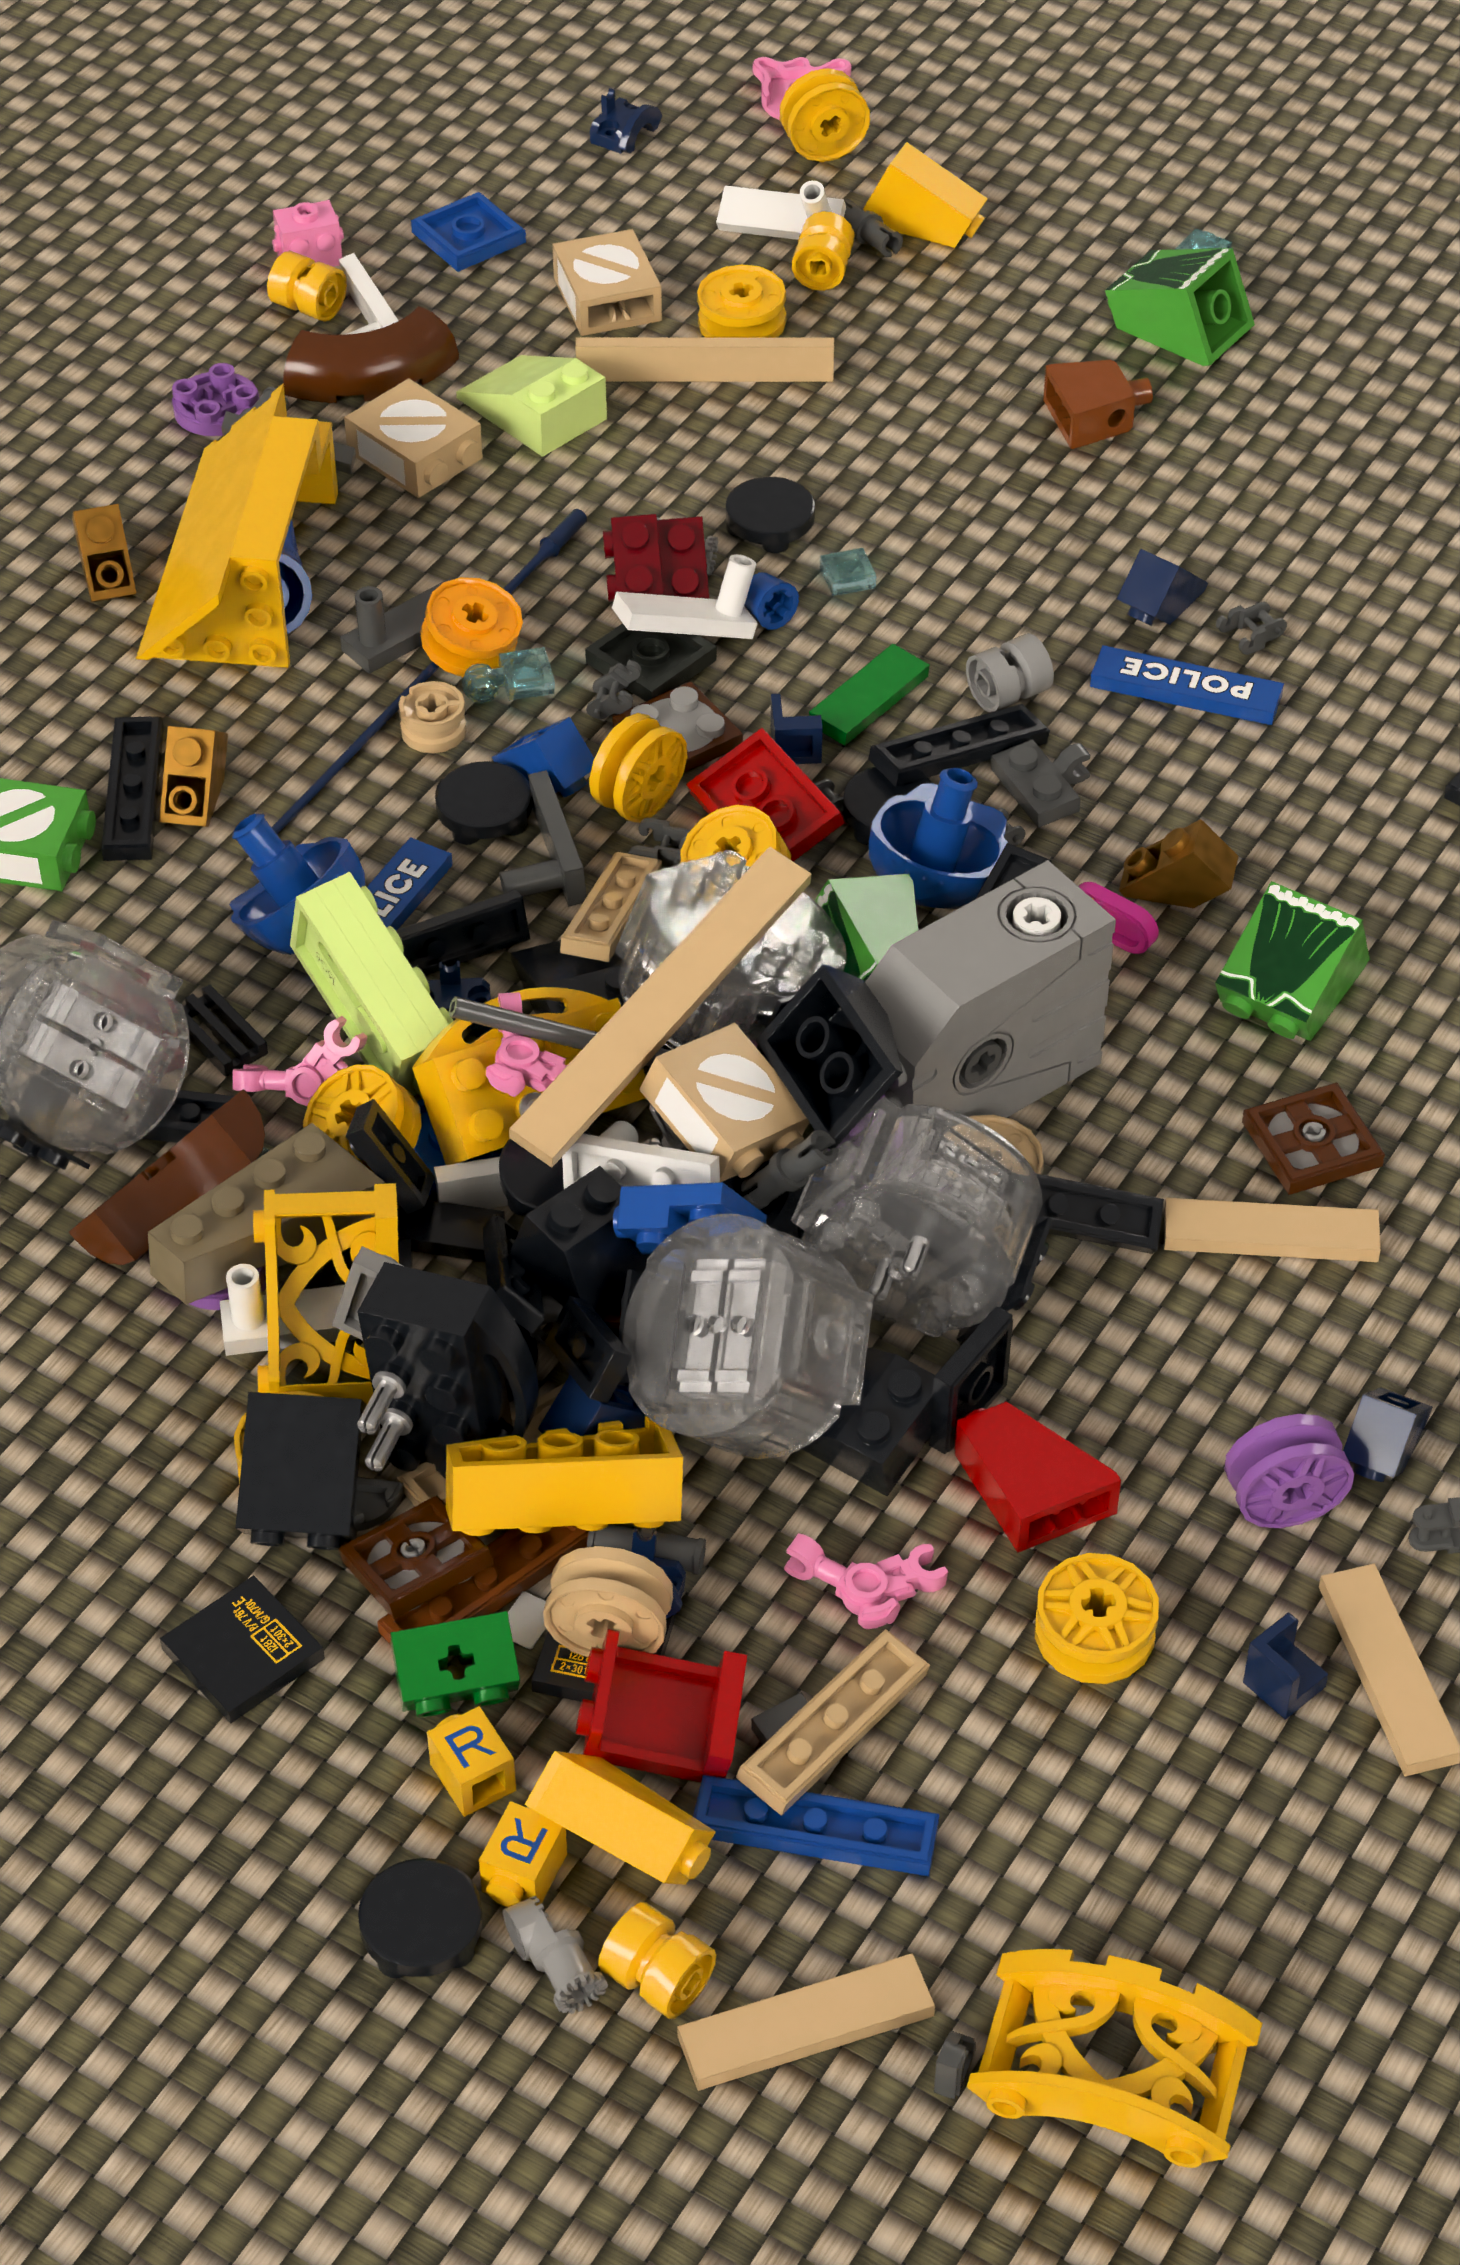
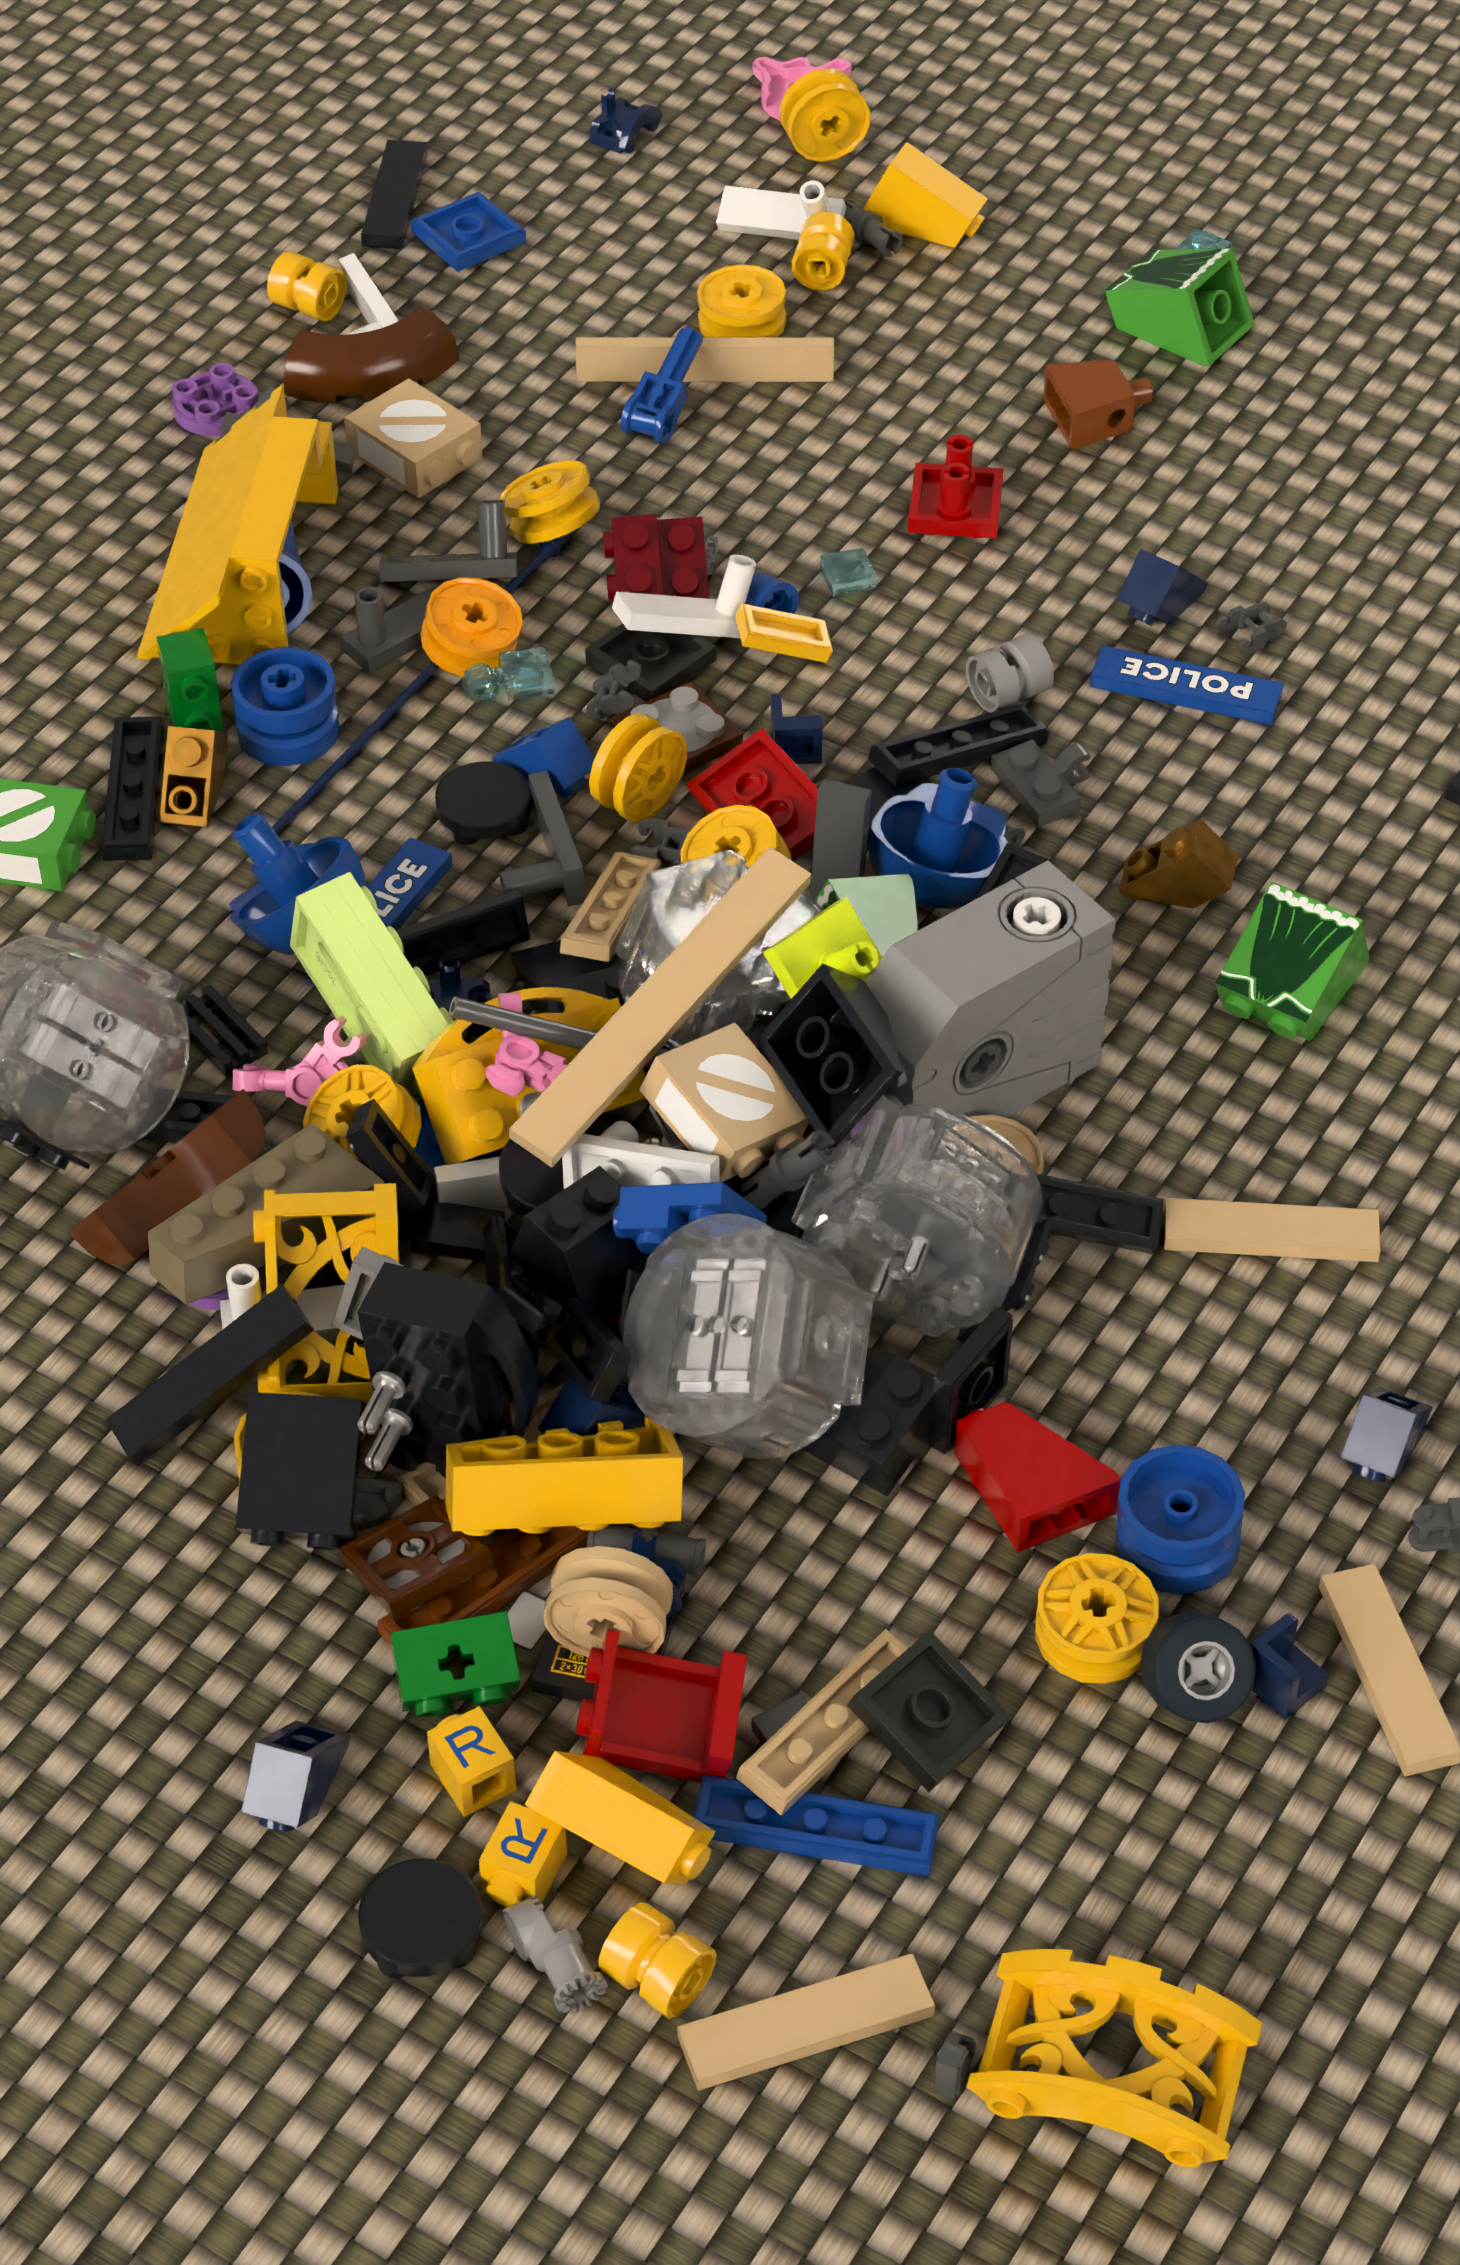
(104, 552): pearl gold slope -> none
(190, 680): none -> green brick
(209, 1374): none -> black tile
(242, 1649): black tile -> none
(285, 706): none -> blue wheel
(292, 1774): none -> slope
(309, 231): bright pink head -> none
(394, 194): none -> black tile
(432, 717): tan wheel -> none
(490, 563): none -> dark grey piece
(540, 400): yellowish green slope -> none
(550, 501): none -> yellow wheel
(607, 282): tan brick -> none
(662, 396): none -> blue connector
(770, 512): black tile -> none
(783, 633): none -> yellow tile
(829, 938): none -> neon yellow tile
(839, 833): none -> dark grey piece
(868, 1588): bright pink piece -> none
(870, 693): green tile -> none
(928, 1710): none -> pearl dark grey plate
(956, 495): none -> red plate
(1134, 925): dark pink tile -> none
(1180, 1518): none -> blue wheel
(1216, 1679): none -> black wheel
(1289, 1471): medium lavender wheel -> none
(1313, 1138): reddish brown piece -> none

